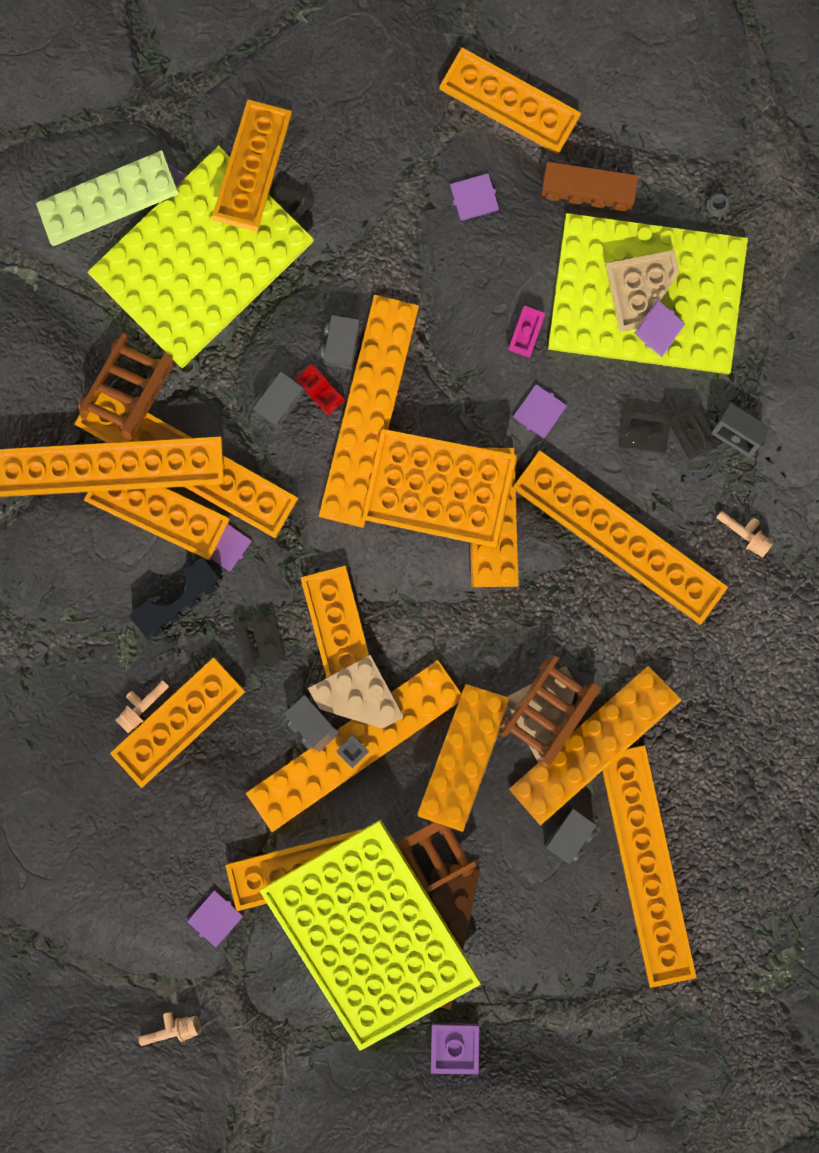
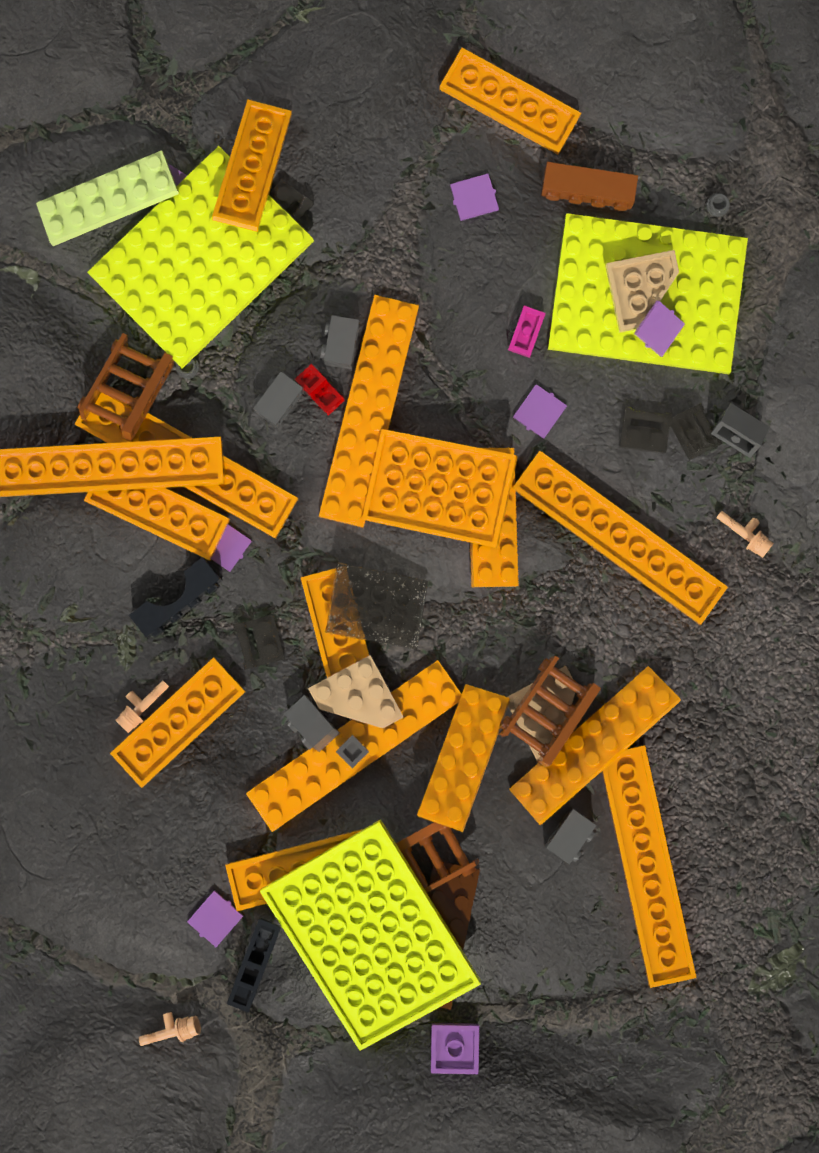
(254, 965): none -> black slope
(376, 606): none -> clear smoke plate

